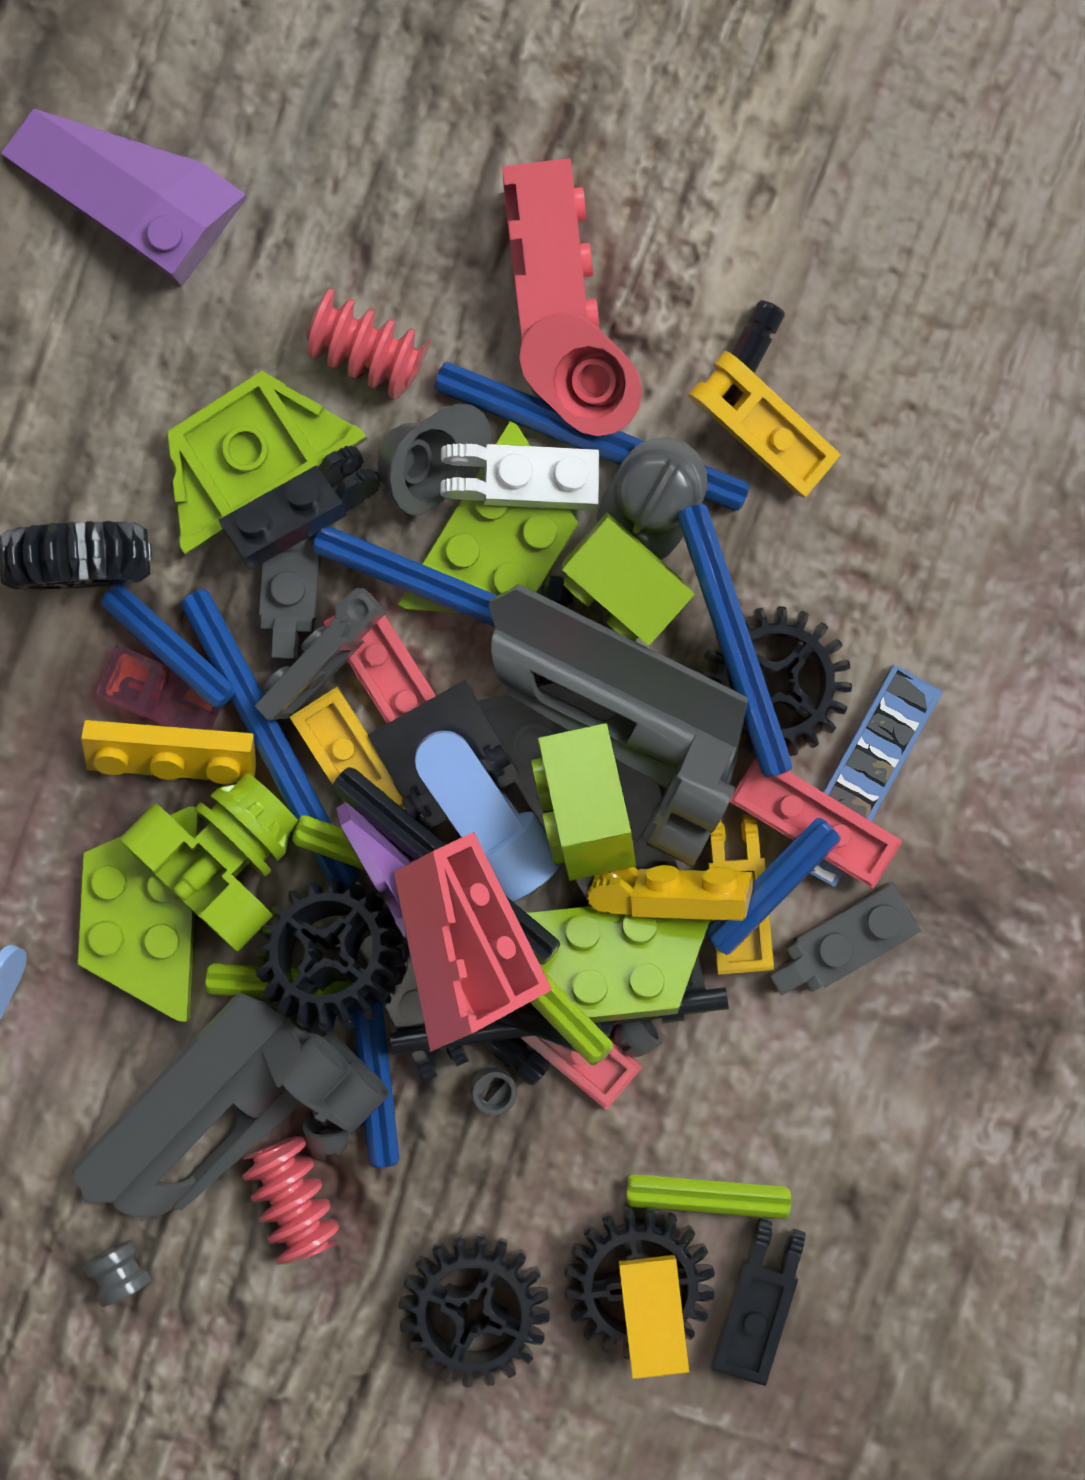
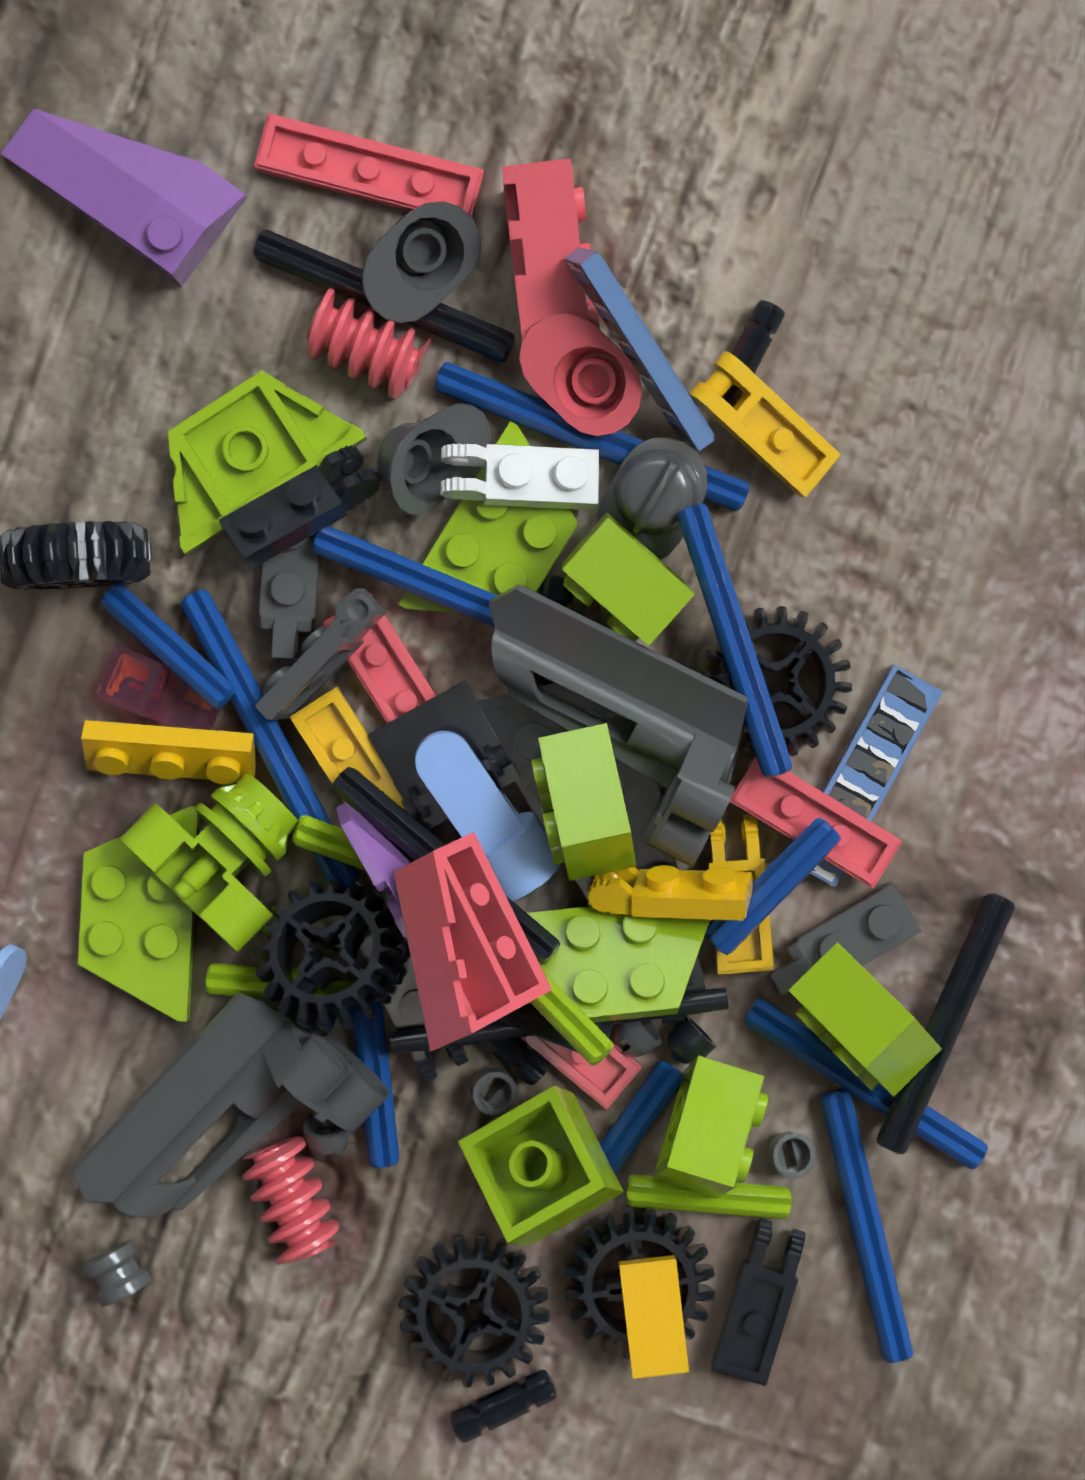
(347, 281): none -> black axle
(363, 167): none -> coral tile
(420, 261): none -> dark grey piece
(503, 1406): none -> black axle
(540, 1166): none -> lime brick
(640, 347): none -> medium blue tile
(640, 1113): none -> blue axle
(688, 1041): none -> black hinge
(711, 1128): none -> lime brick
(800, 1151): none -> dark grey hinge
(814, 1052): none -> blue axle
(862, 1022): none -> lime brick
(866, 1225): none -> blue axle
(948, 1020): none -> black axle

